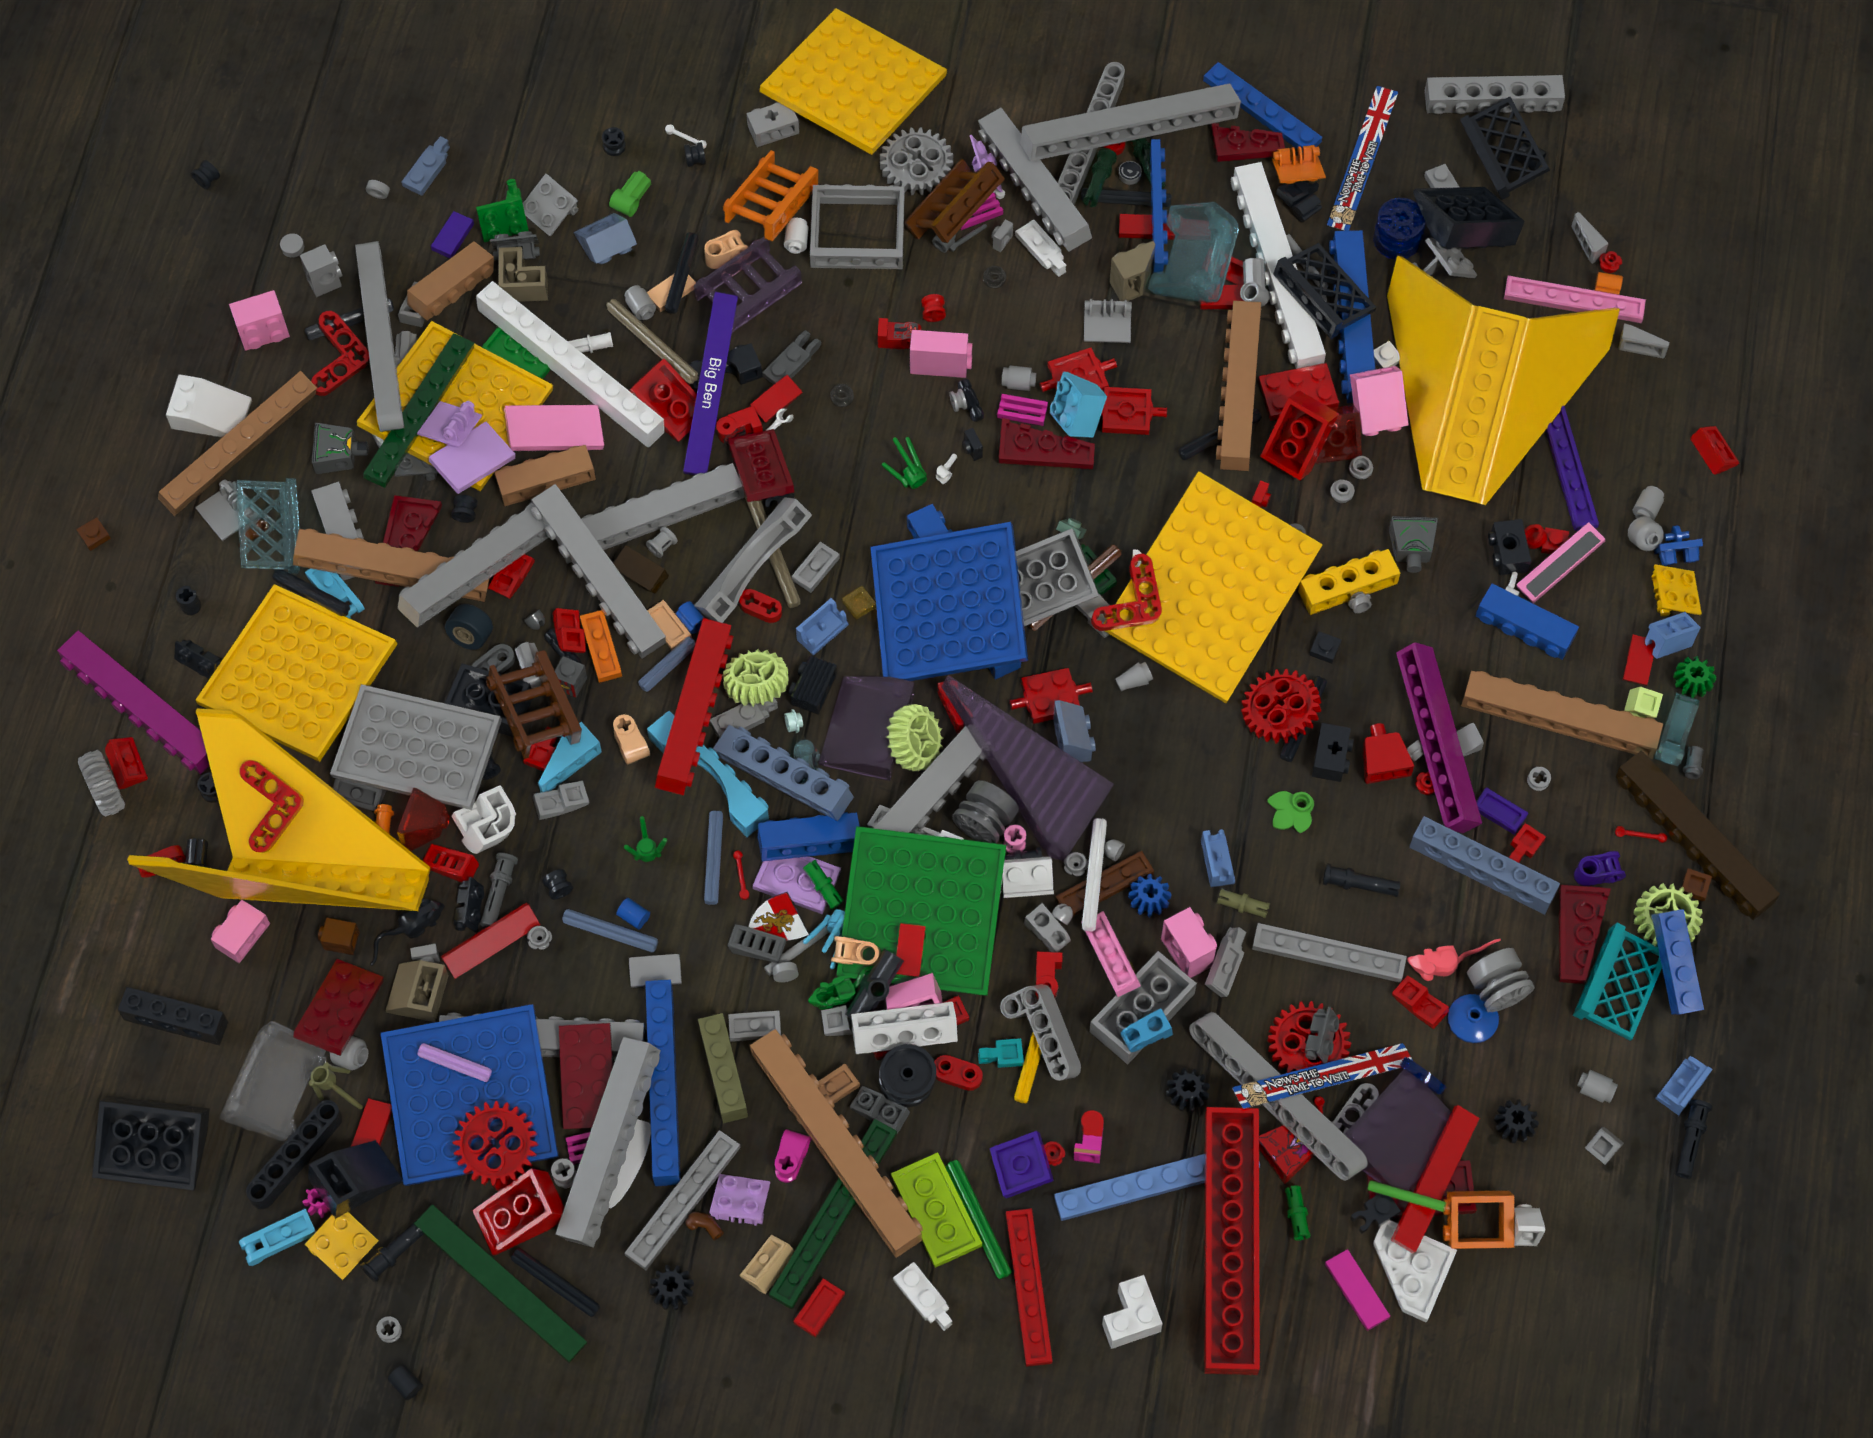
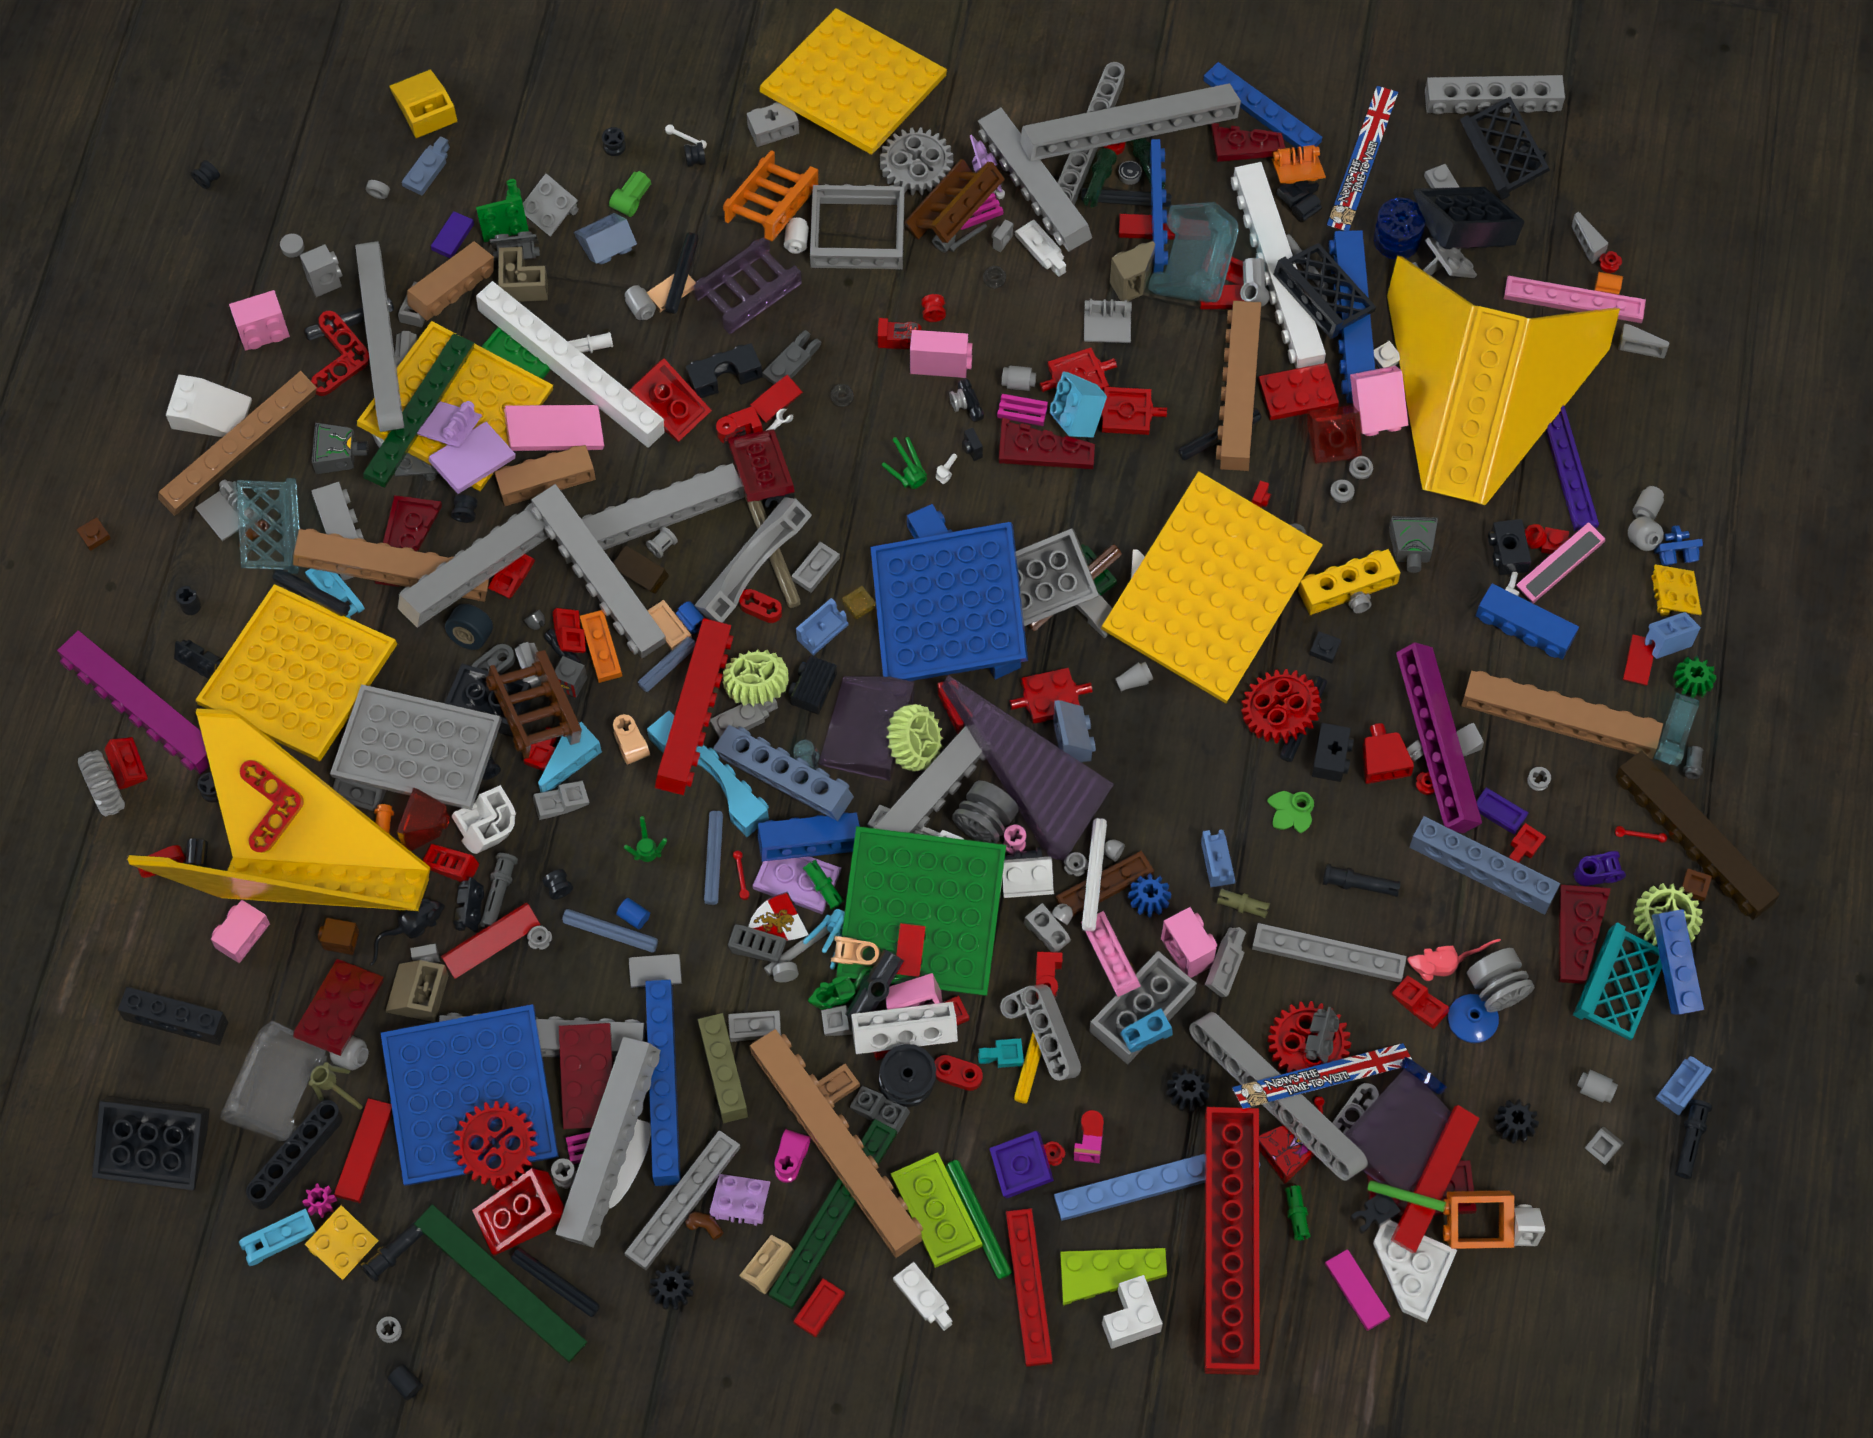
(352, 1176): black slope -> none
(424, 103): none -> yellow slope
(454, 1062): lavender axle -> none
(652, 341): dark tan axle -> none
(710, 384): dark purple tile -> none
(724, 247): light nougat piece -> none
(793, 721): light aqua plate -> none
(1071, 523): sand green plate -> none
(1101, 1271): none -> lime wing
(1138, 607): red beam -> none
(1299, 435): red brick -> none
(1643, 702): yellowish green brick -> none
(1714, 449): red slope -> none

